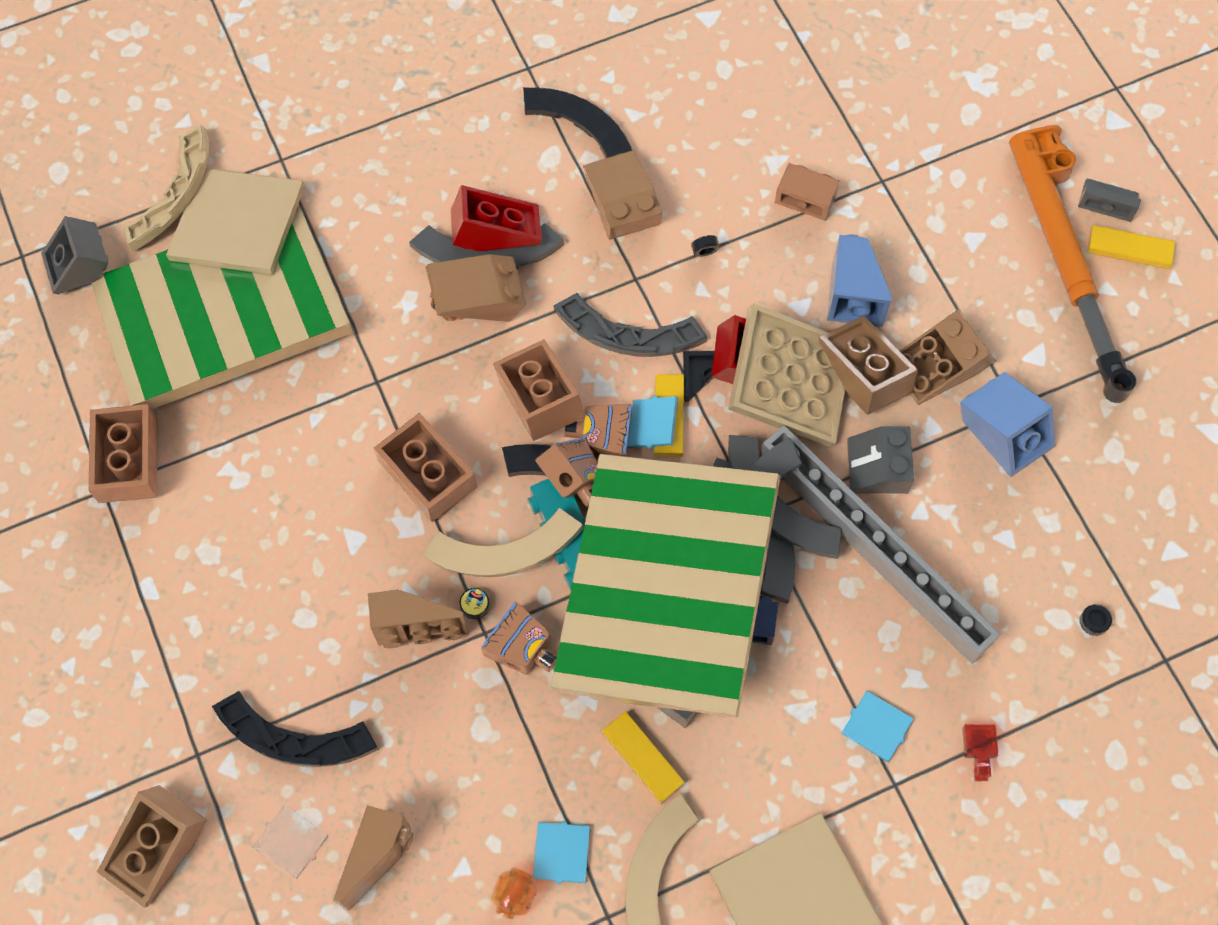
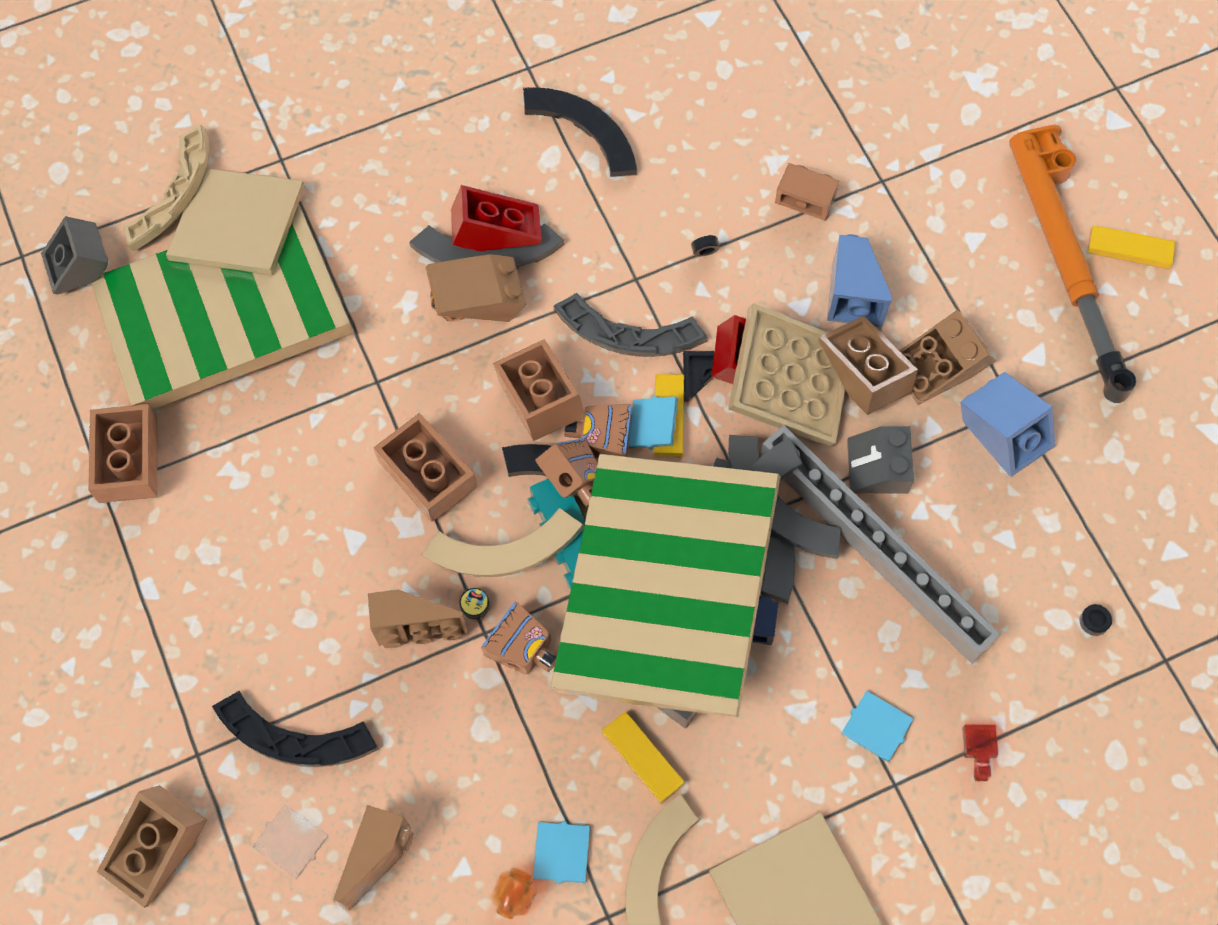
(623, 194): medium nougat slope -> none
(1109, 200): dark grey panel -> none

